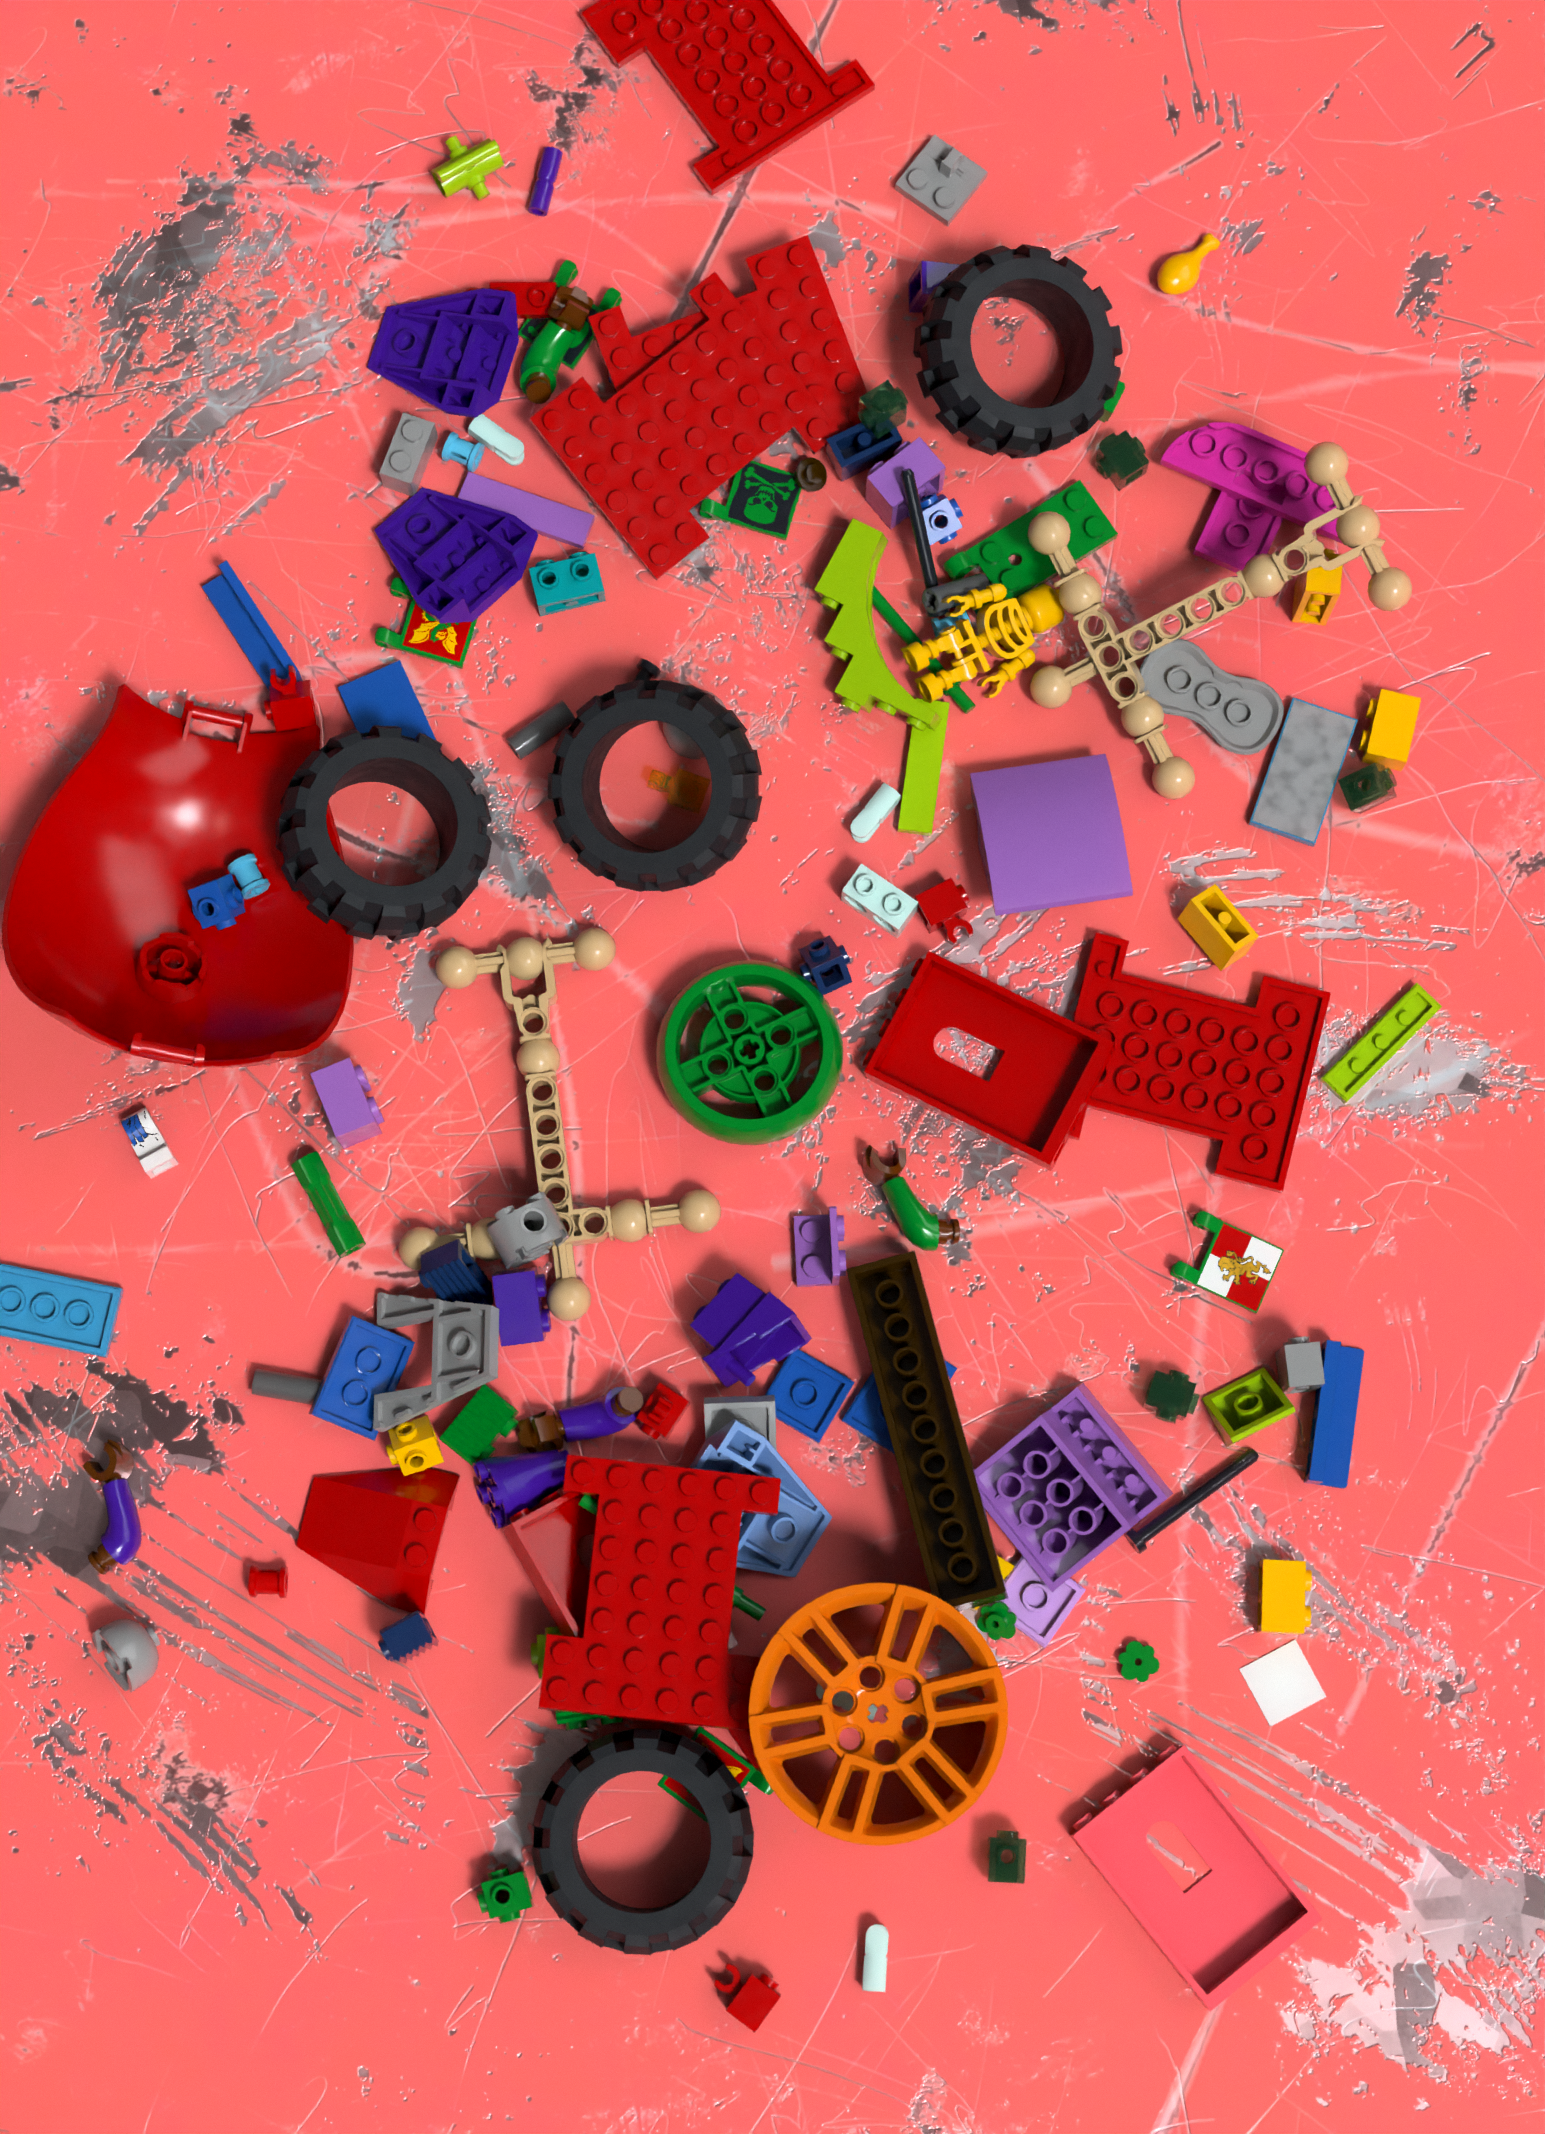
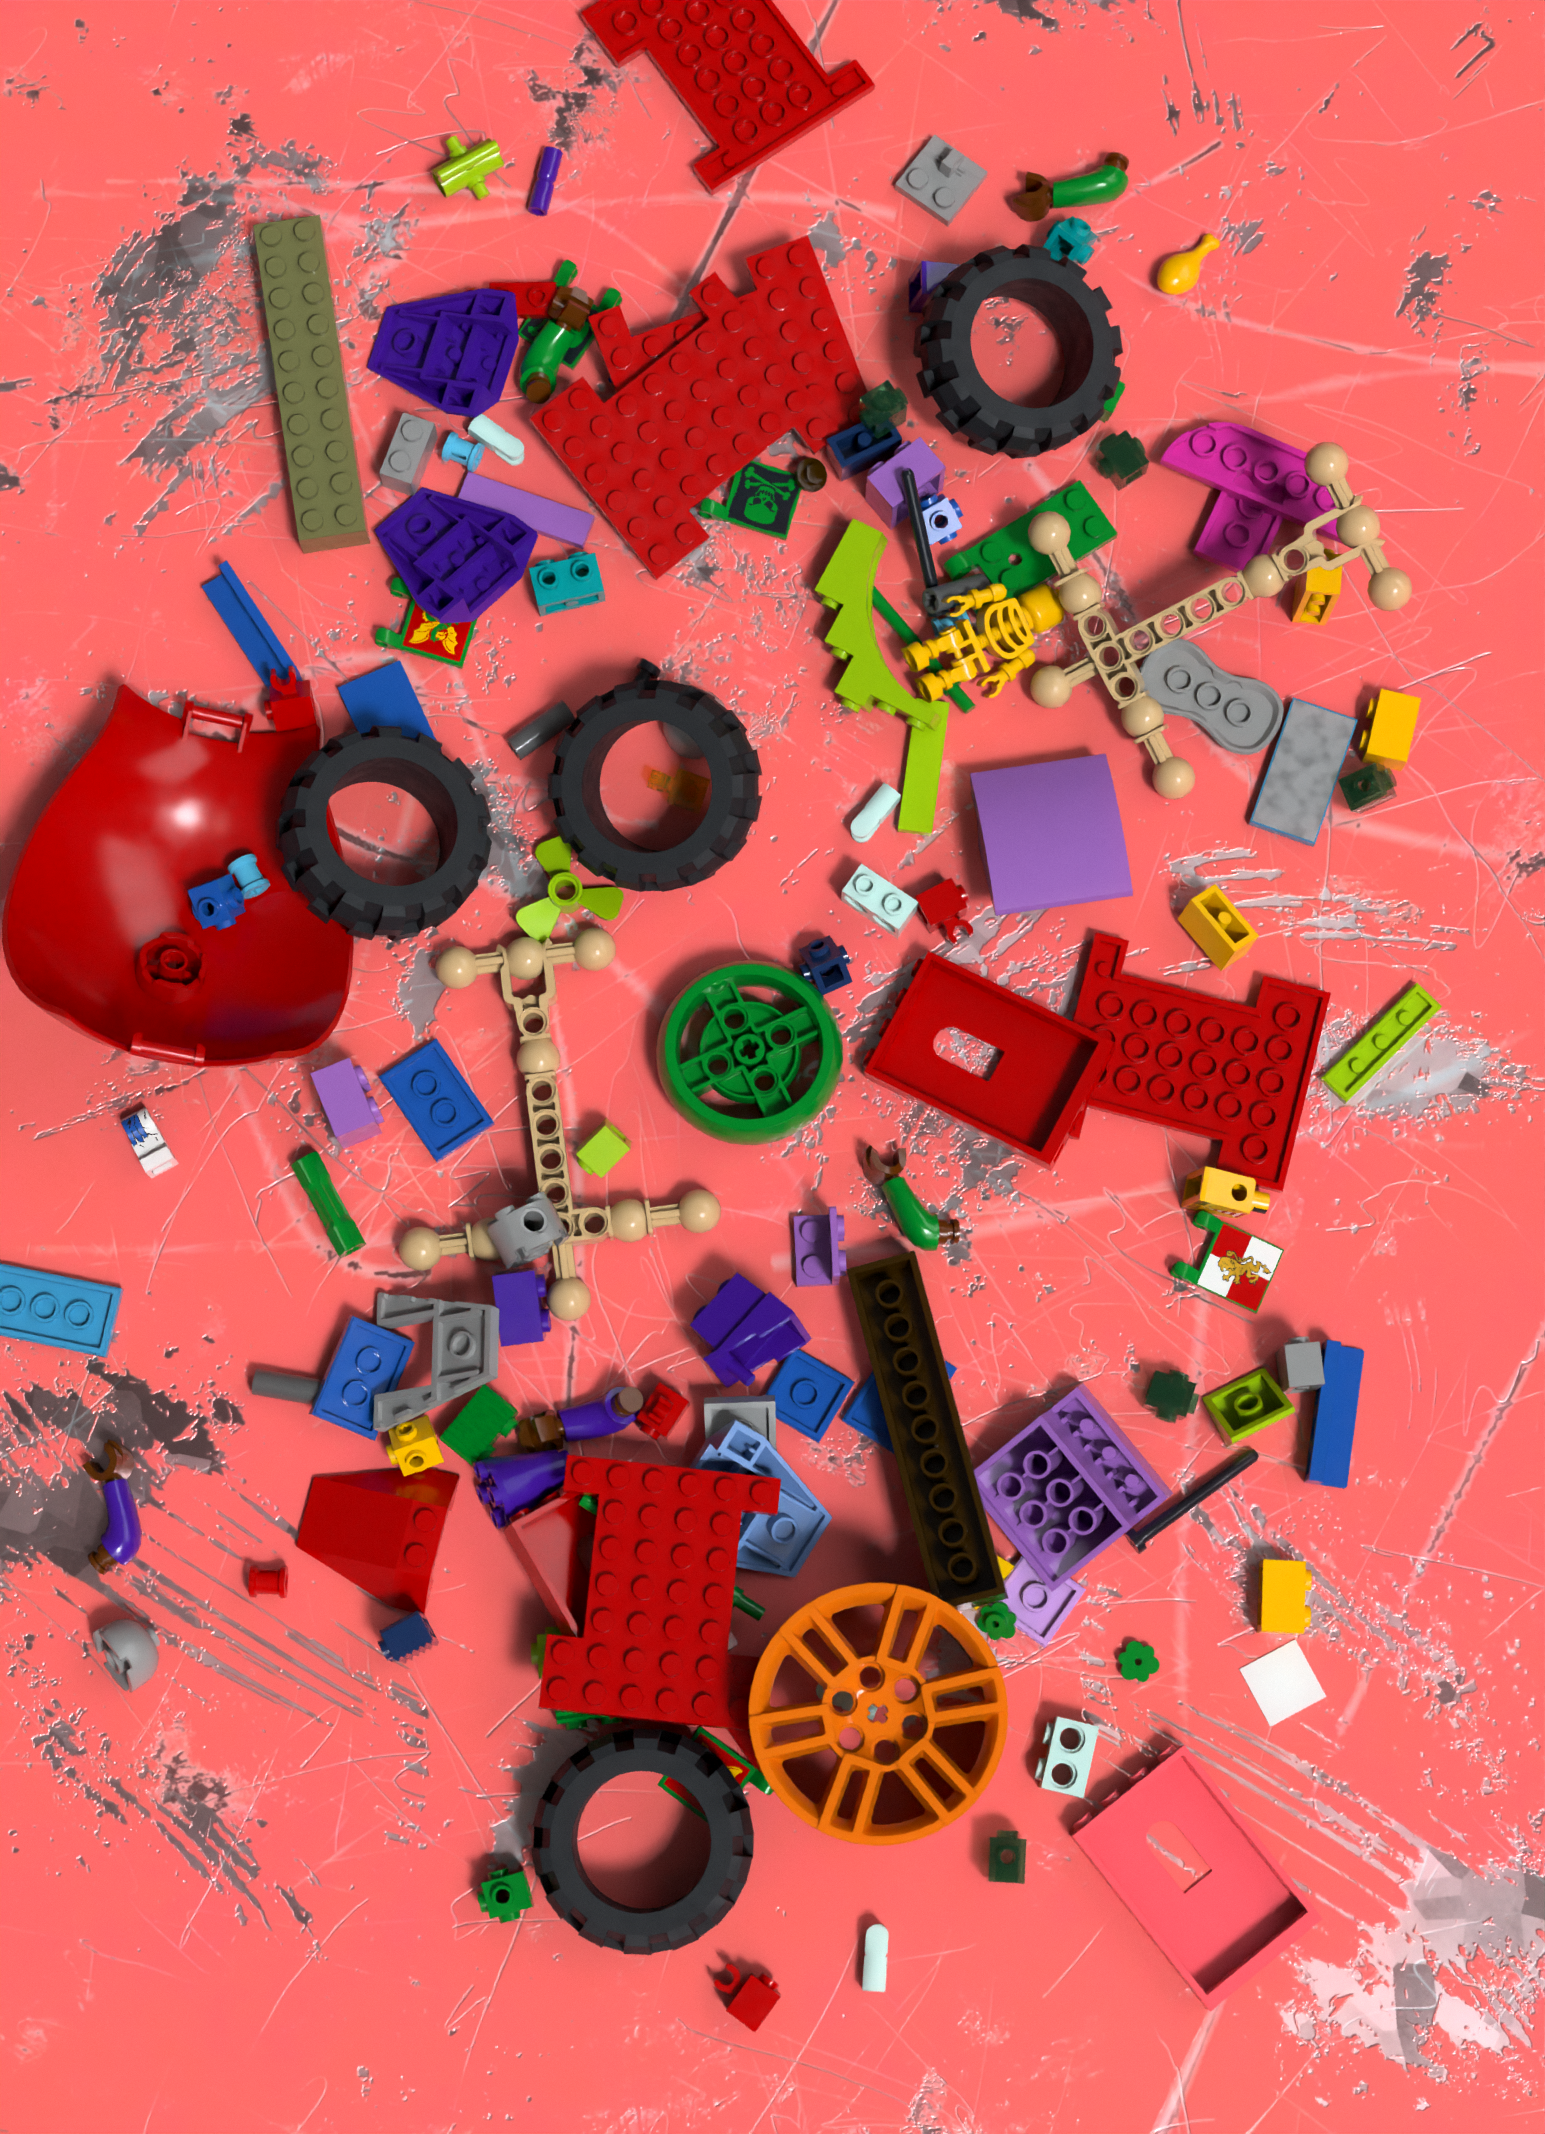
(311, 384): none -> olive brick
(436, 1100): none -> blue tile
(455, 1275): dark blue brick -> none
(540, 917): none -> lime piece
(602, 1149): none -> lime brick
(1071, 239): none -> teal brick
(1076, 1759): none -> light aqua brick
(1090, 189): none -> piece
(1223, 1193): none -> yellow torso

